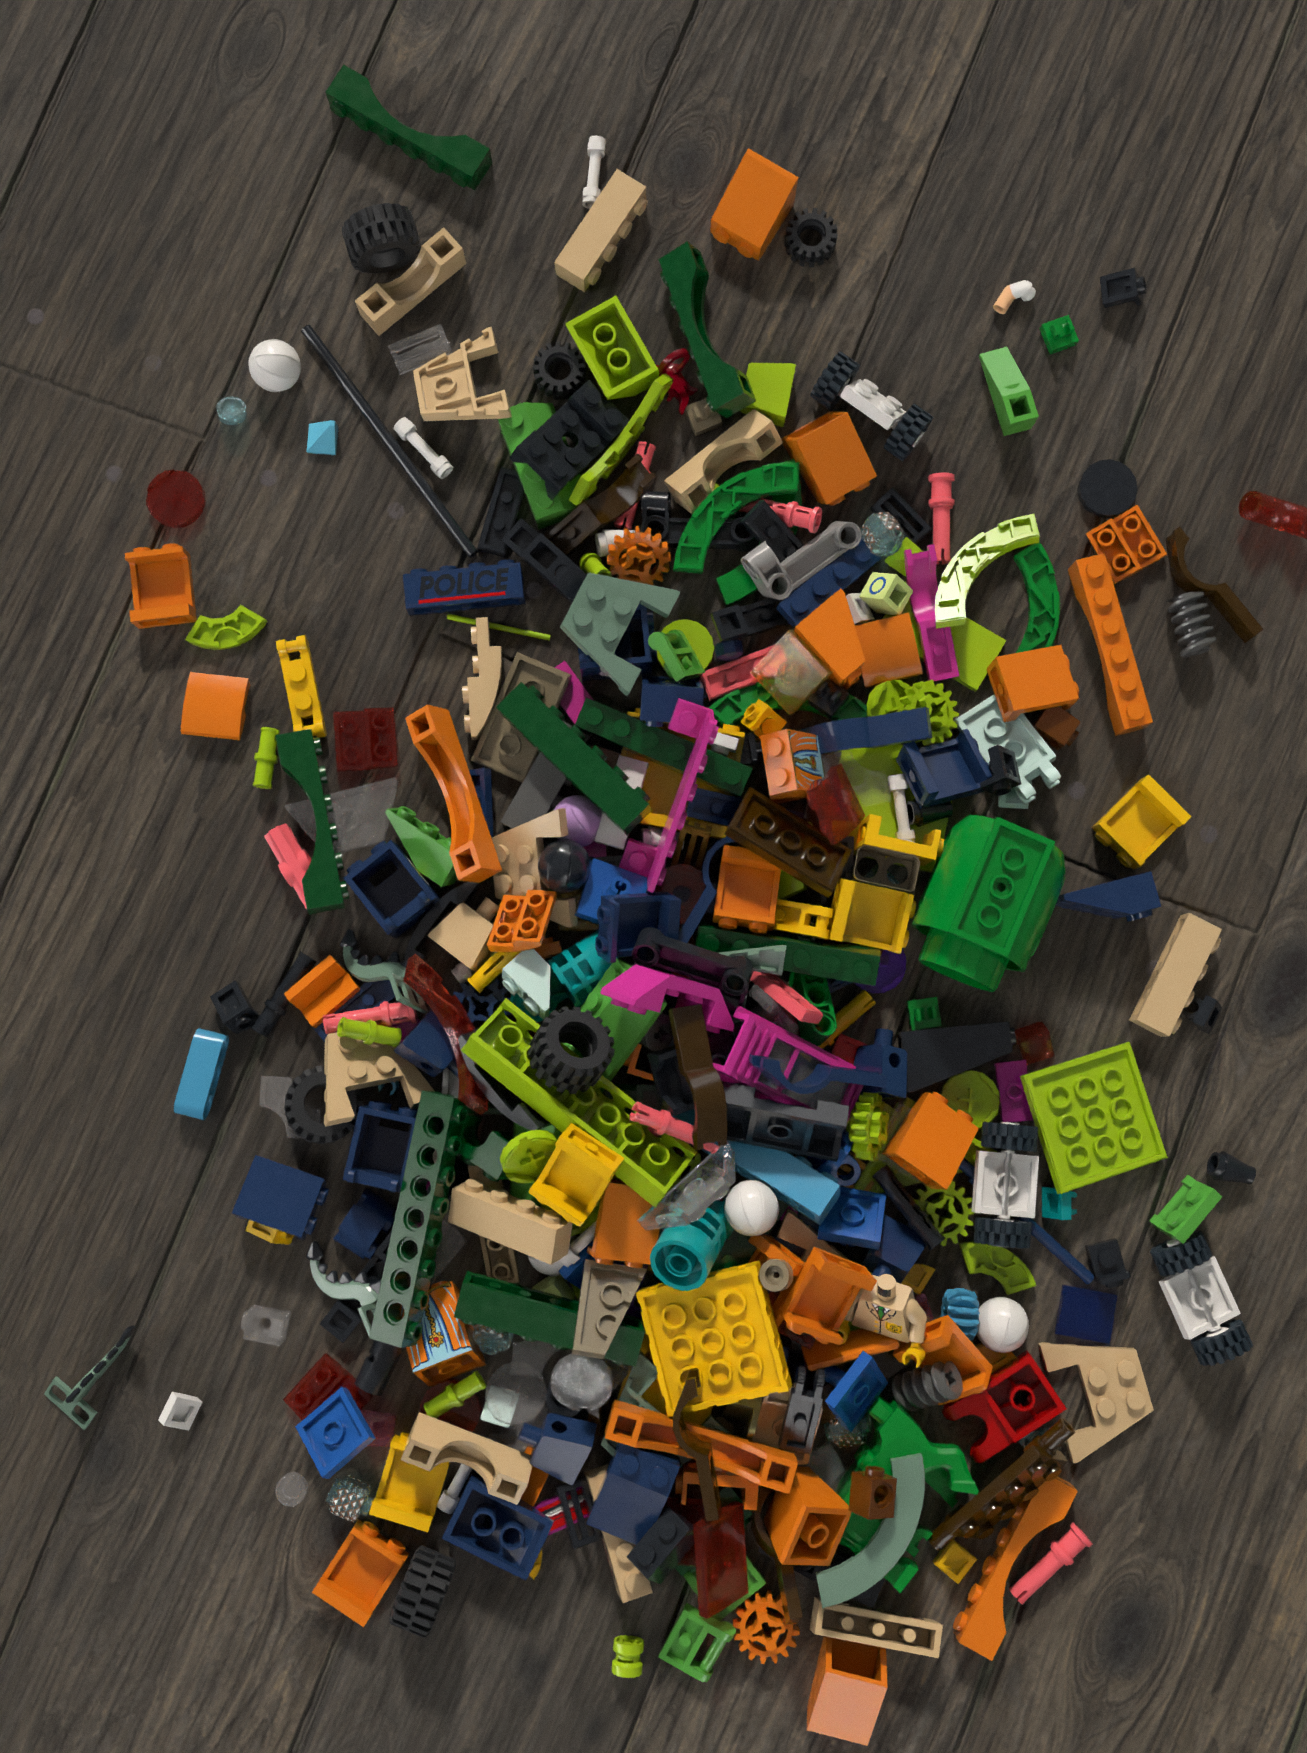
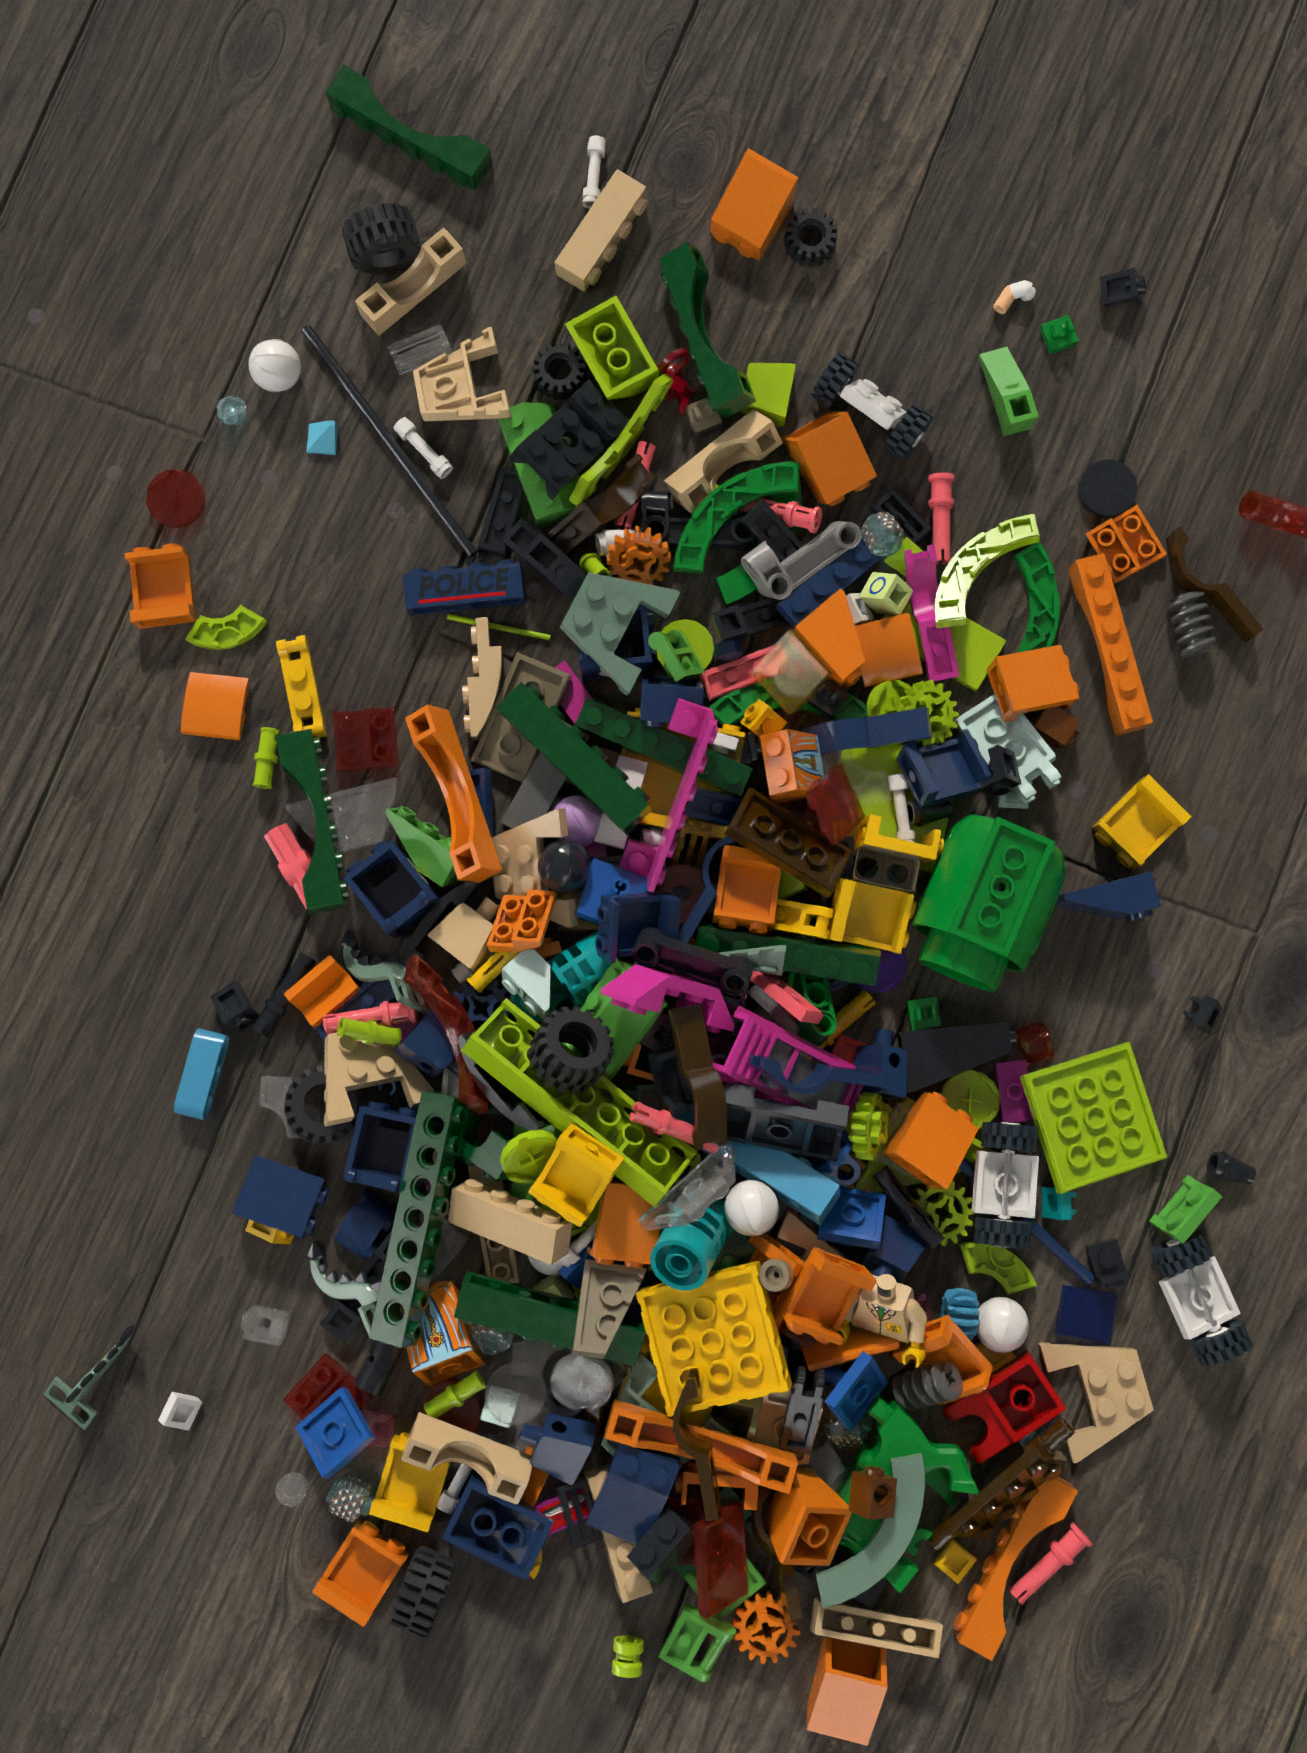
(918, 1277): yellow tile -> none
(1176, 975): tan brick -> none

